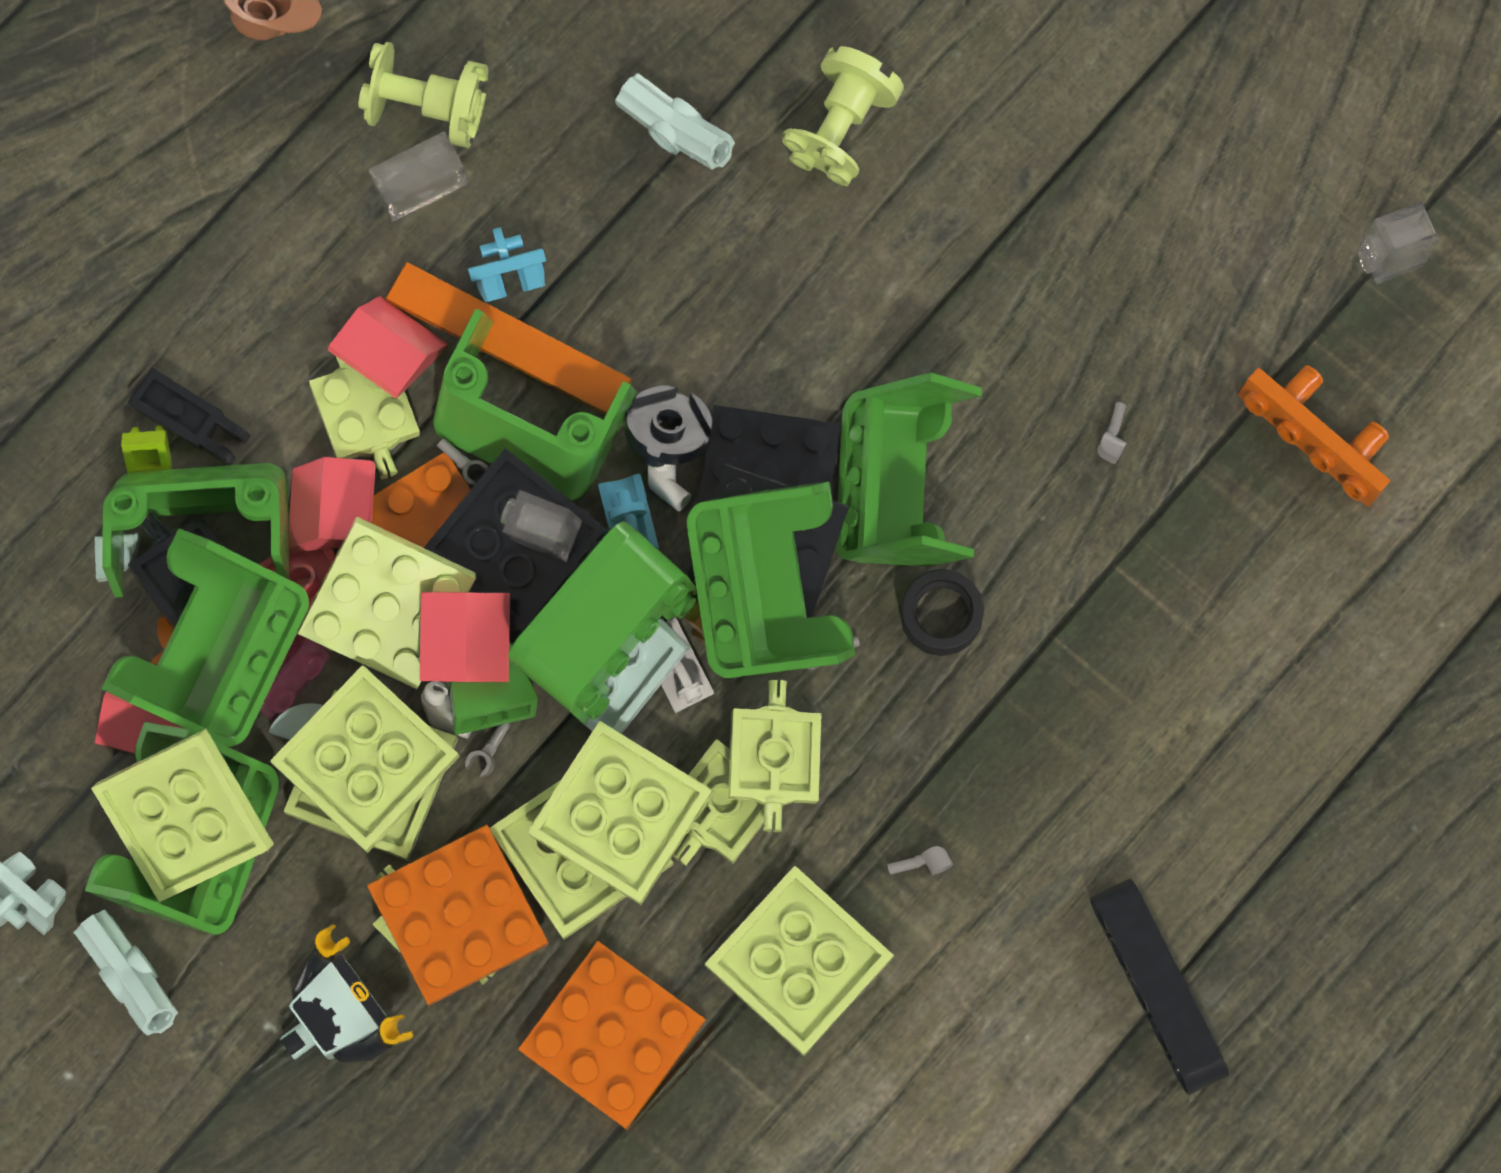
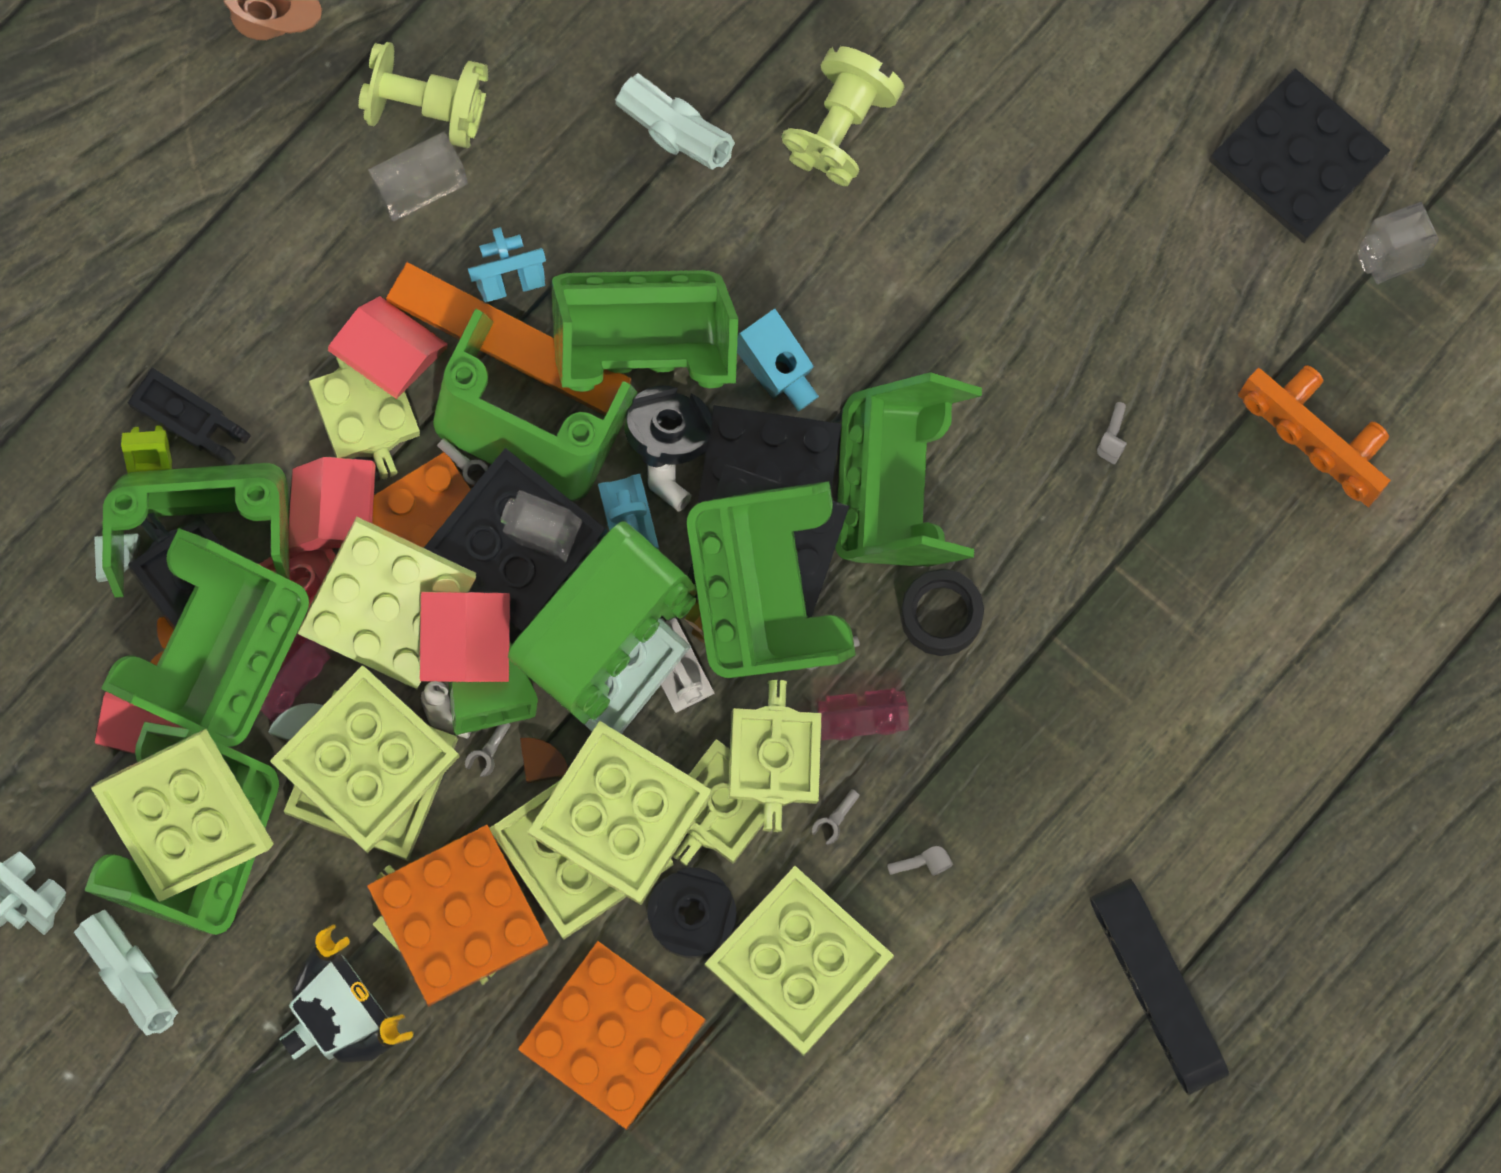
(542, 760): none -> reddish brown tile
(643, 323): none -> bright green windscreen
(678, 891): none -> black plate
(772, 342): none -> medium azure torso
(837, 816): none -> light grey hand
(883, 714): none -> clear pink hinge
(1299, 155): none -> black plate

